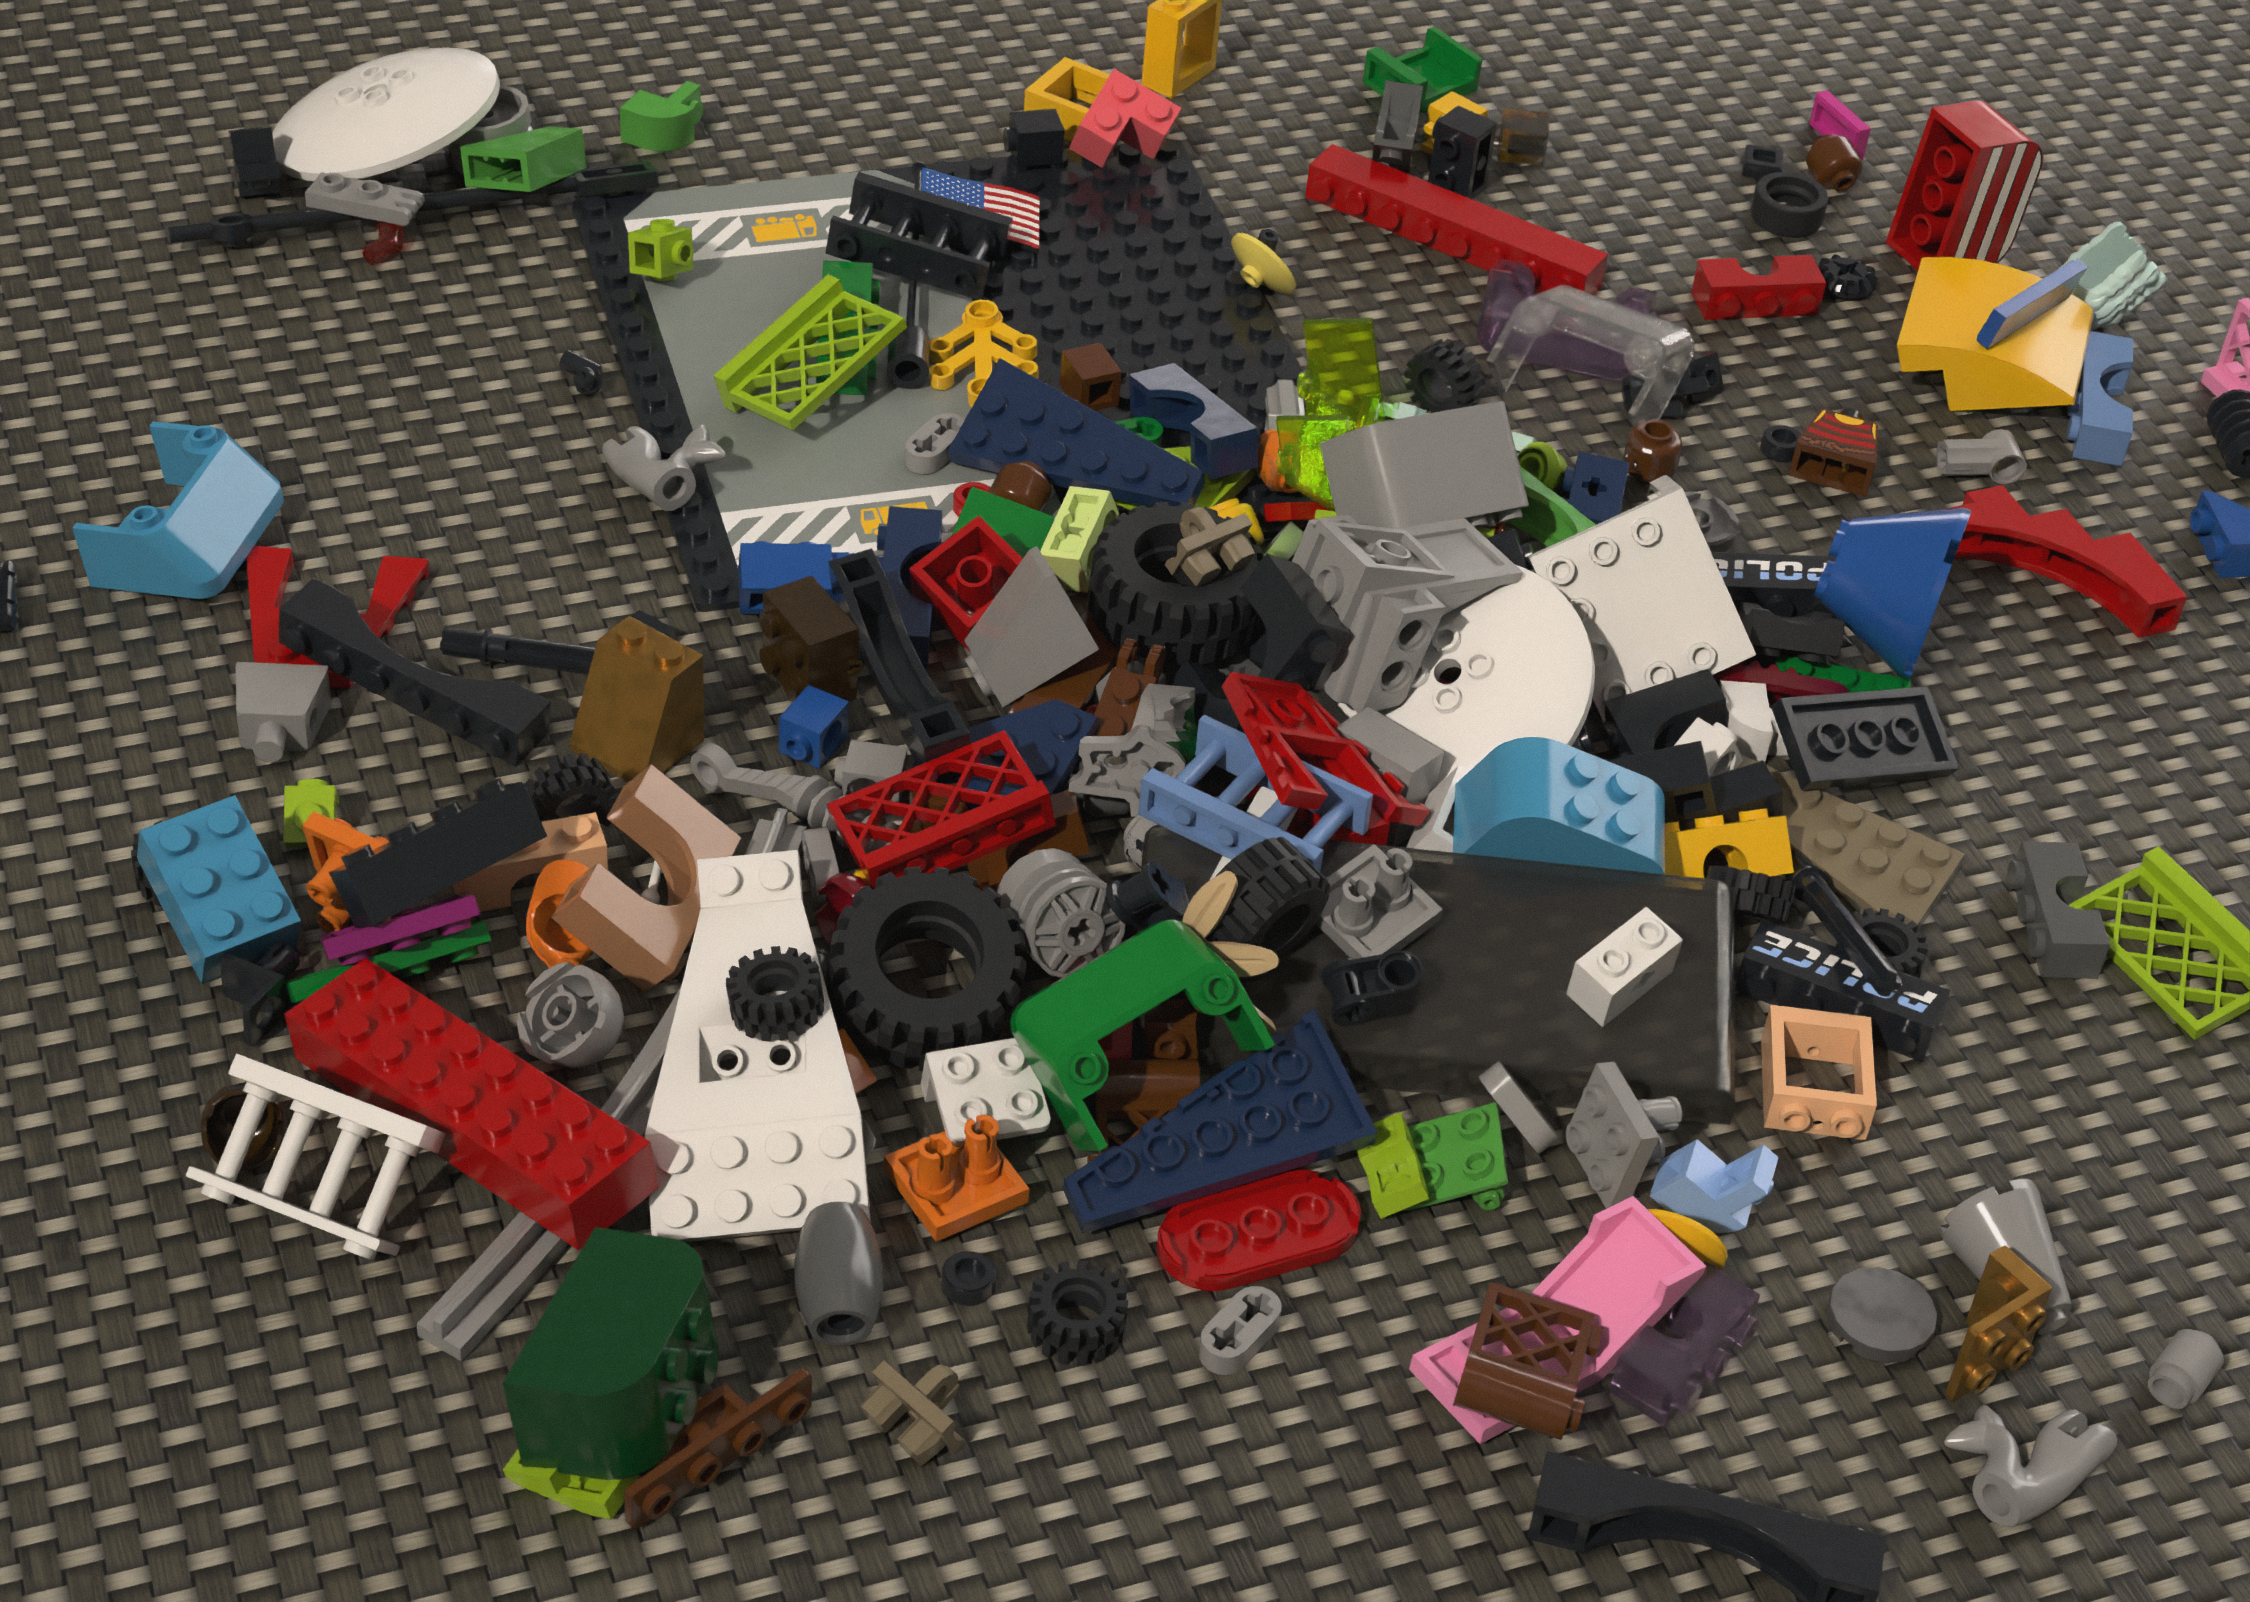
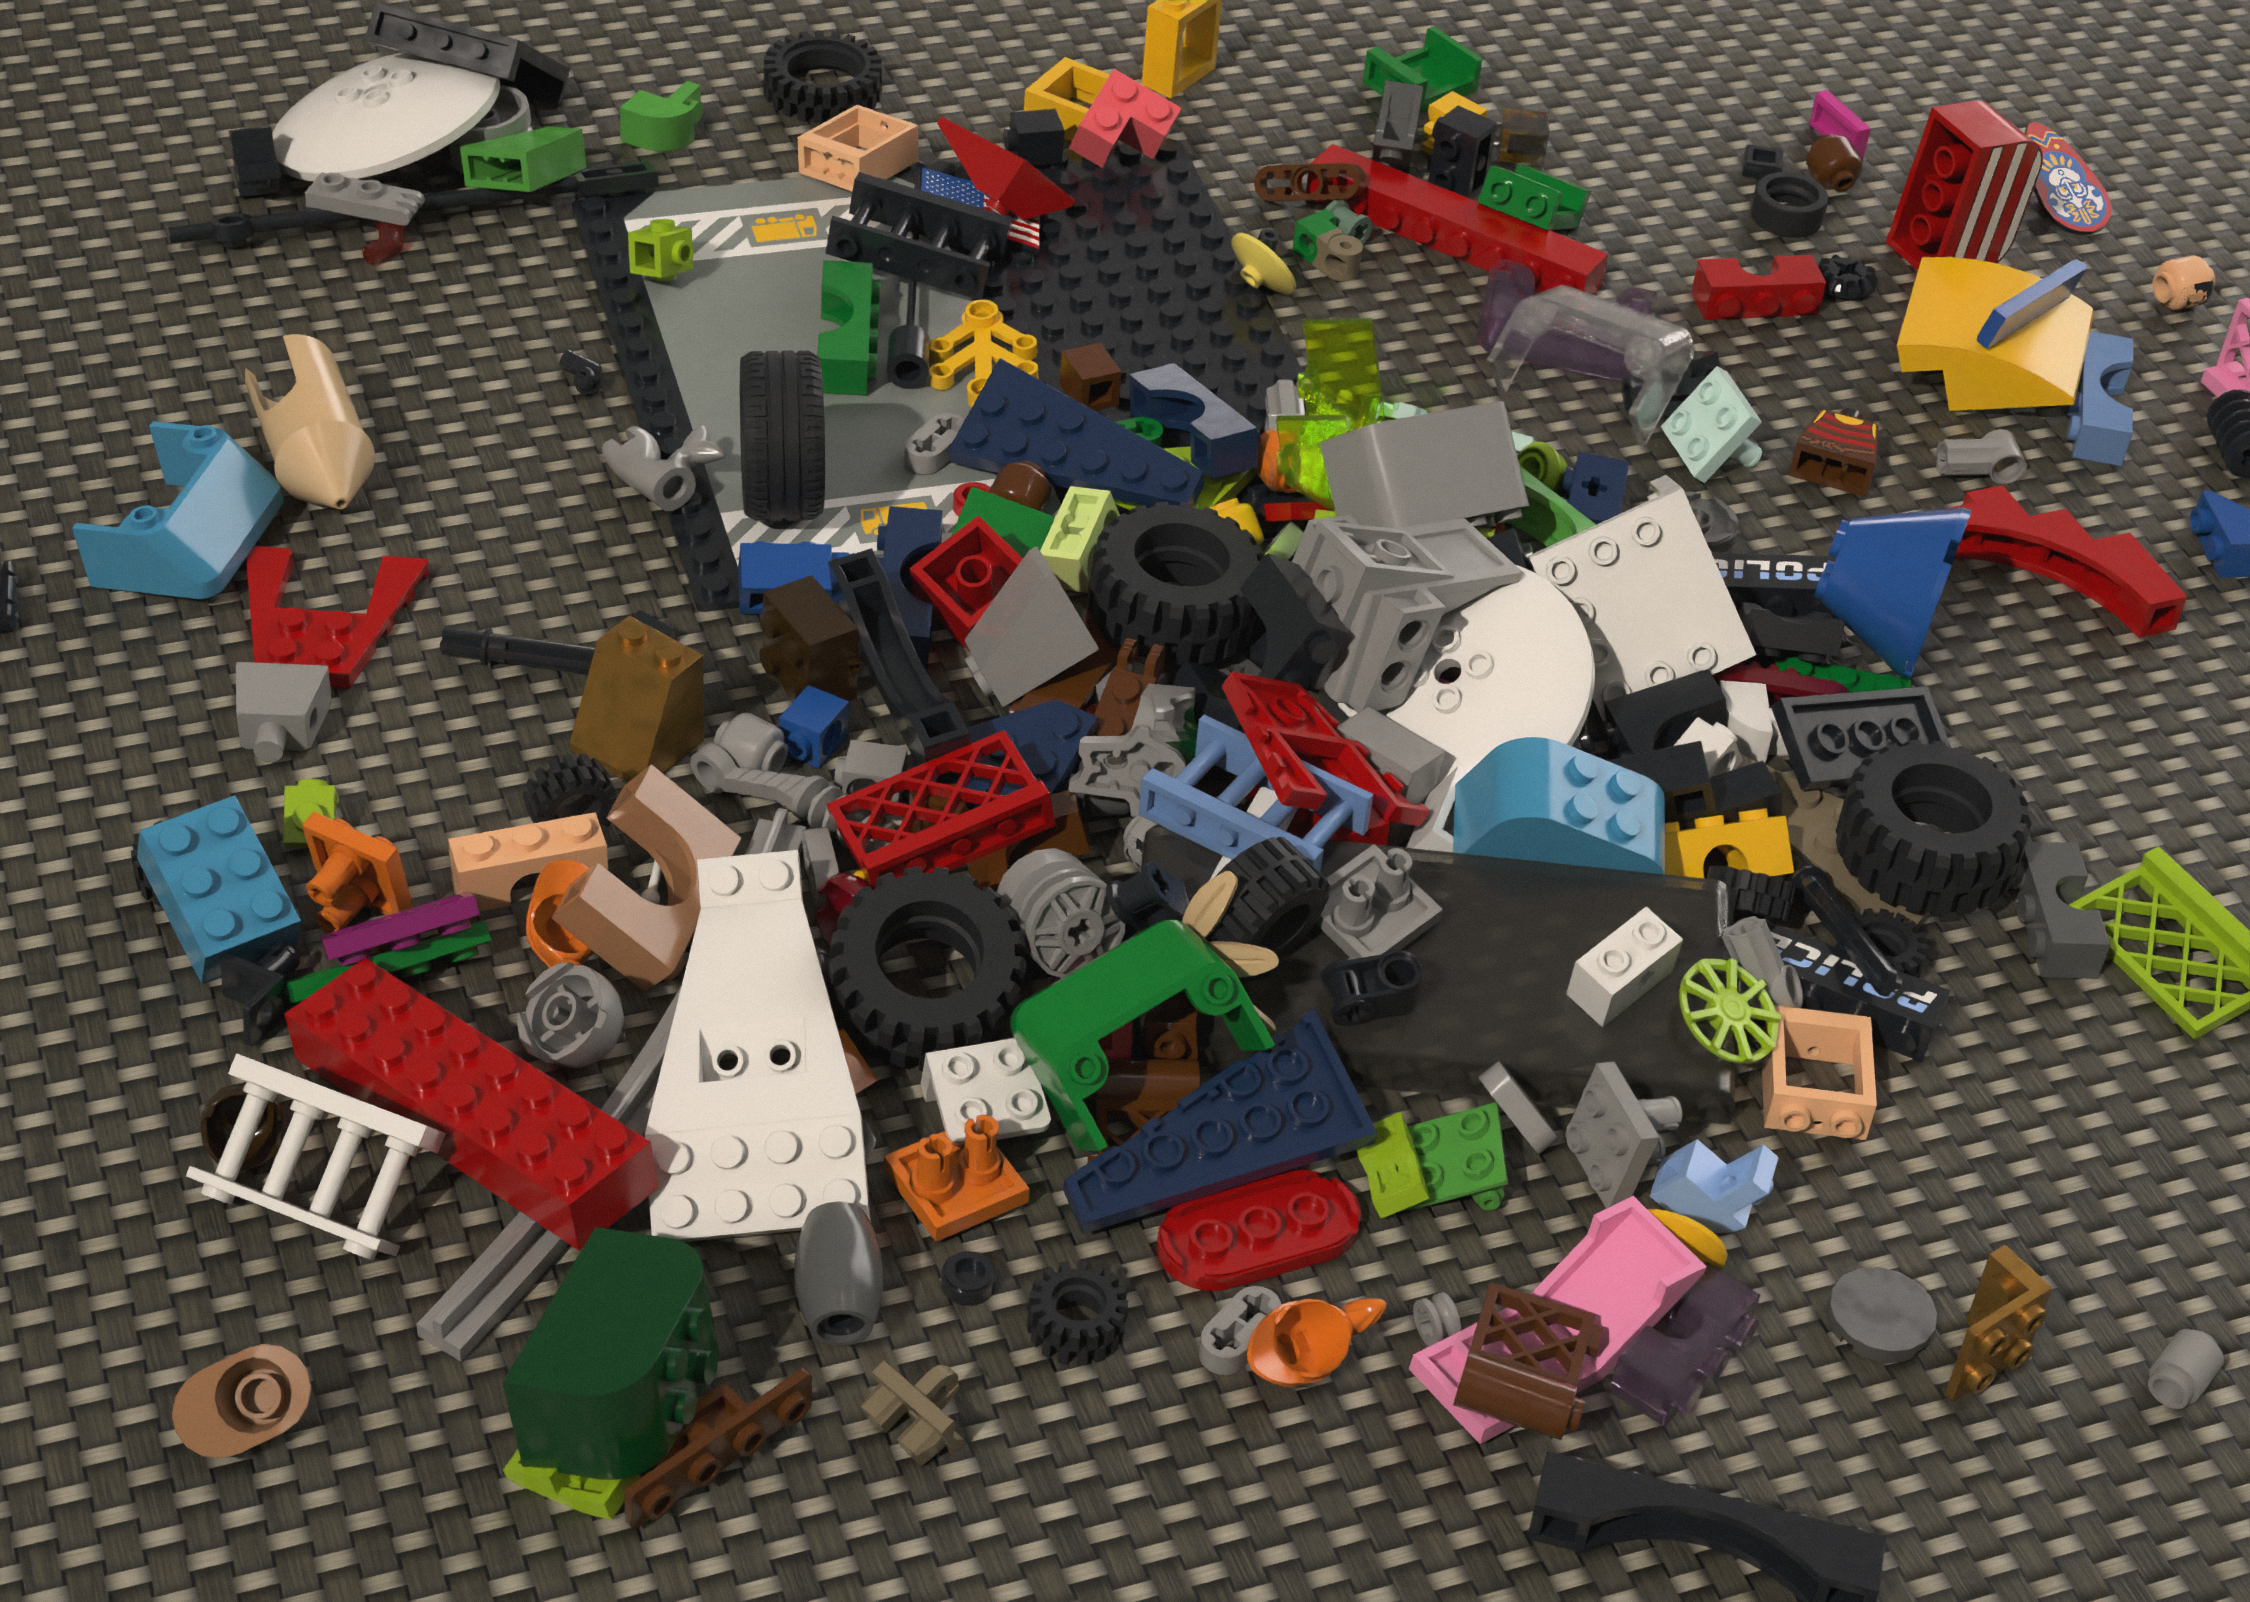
(241, 1401): none -> medium nougat piece
(314, 429): none -> tan piece
(437, 853): black brick -> none
(471, 49): none -> black panel
(489, 714): black arch -> none
(753, 743): none -> light grey head
(780, 1012): black tyre -> none
(782, 435): none -> black tyre
(793, 339): lime fence -> none
(821, 53): none -> black tyre
(832, 151): none -> light nougat window
(1003, 176): none -> red wedge
(1199, 548): dark tan hips -> none
(1308, 1339): none -> orange hair
(1328, 246): none -> leg
(1336, 192): none -> reddish brown beam
(1349, 222): none -> sand green bush
(1436, 1318): none -> light grey bush
(1456, 368): black tyre -> none
(1535, 197): none -> green panel
(1652, 450): reddish brown head -> none
(1714, 426): none -> light aqua plate
(1729, 1010): none -> lime wheel
(1756, 952): none -> light grey piece
(1779, 443): black tile -> none
(1925, 866): none -> black tyre
(2021, 1224): light grey cone -> none
(2058, 1464): light grey piece -> none
(2067, 186): none -> shield
(2116, 276): light aqua piece -> none
(2183, 282): none -> light nougat head

